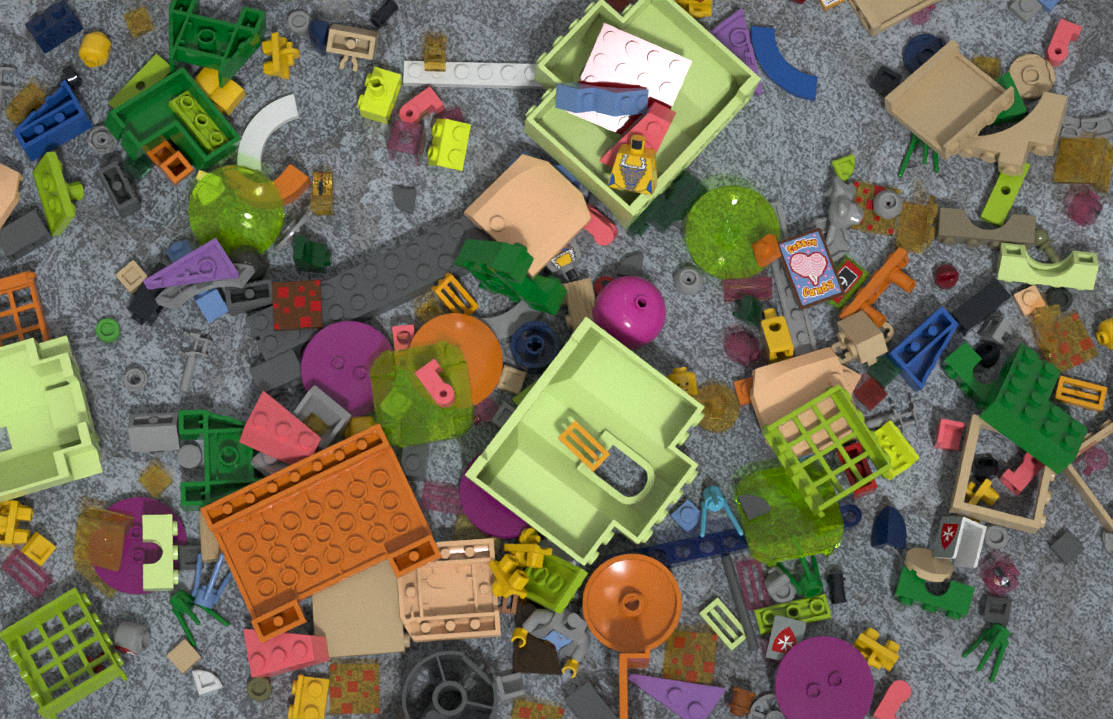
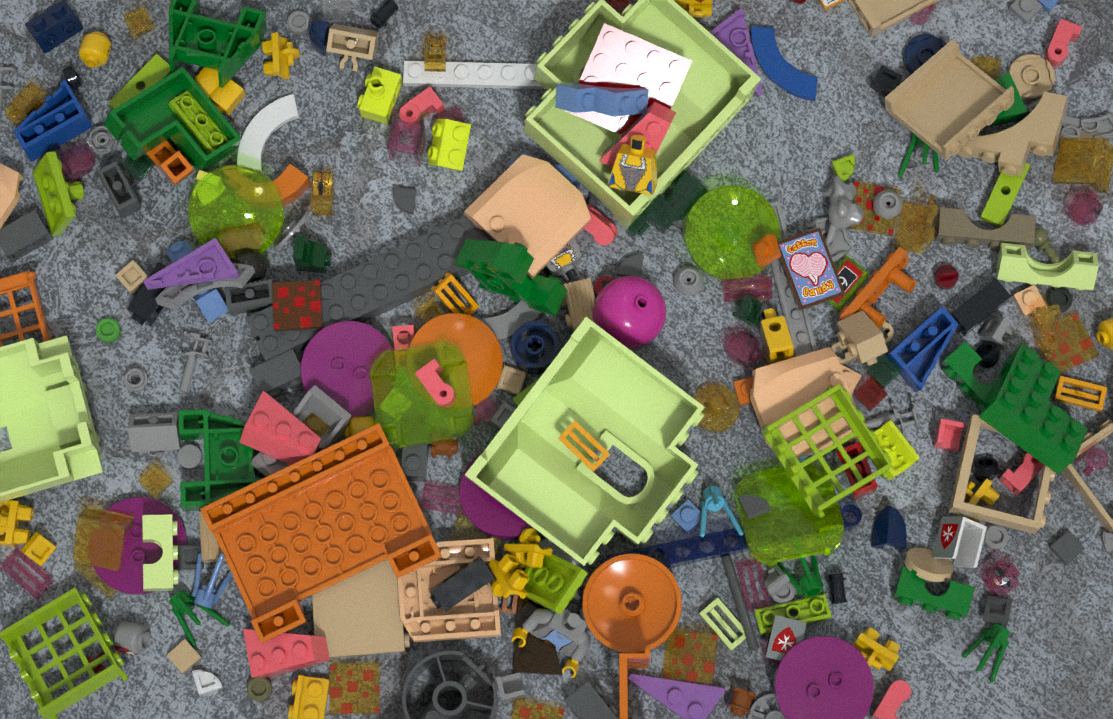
(77, 162): none -> clear pink head
(241, 237): none -> clear yellow leg
(445, 448): none -> dark orange brick
(461, 584): none -> black brick
(684, 380): yellow head -> none

